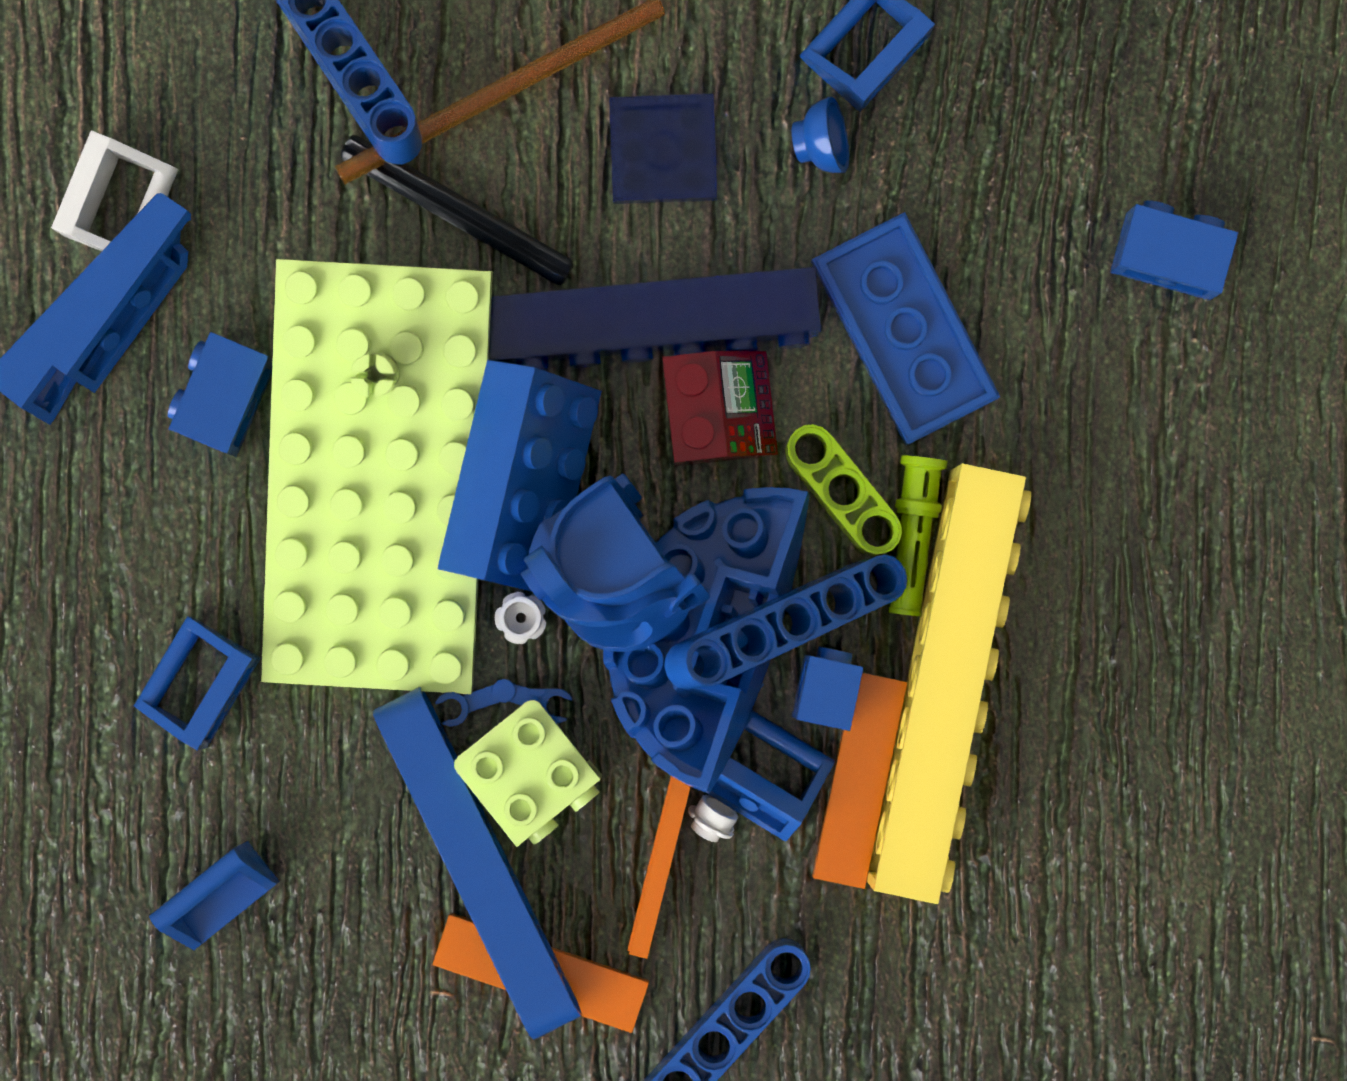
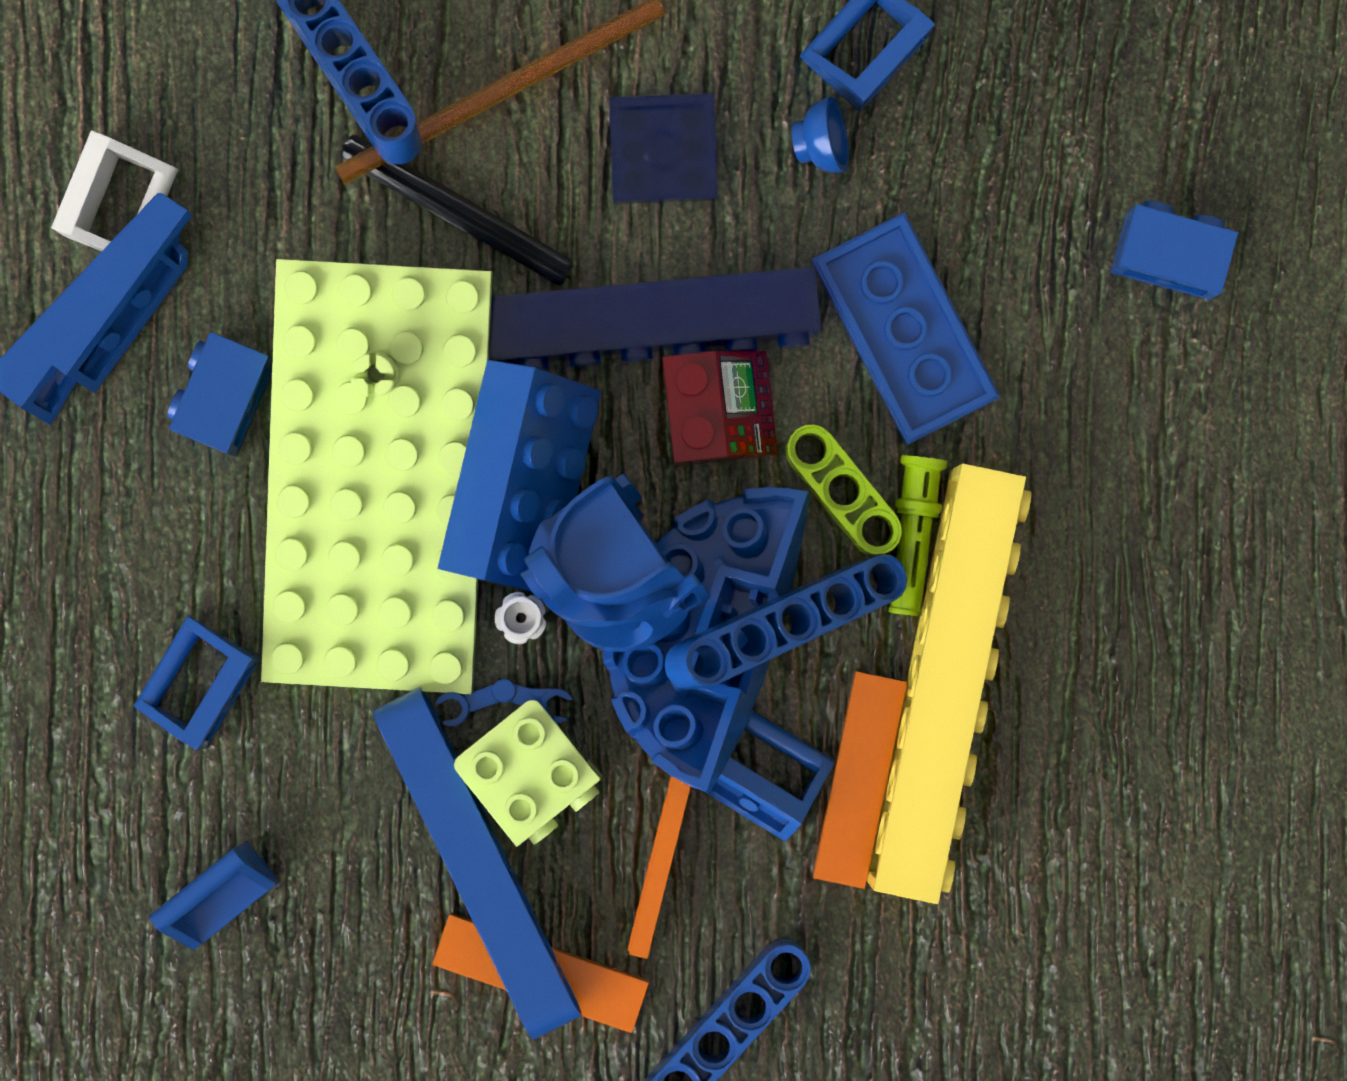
(712, 819): white plate -> none
(827, 689): blue brick -> none

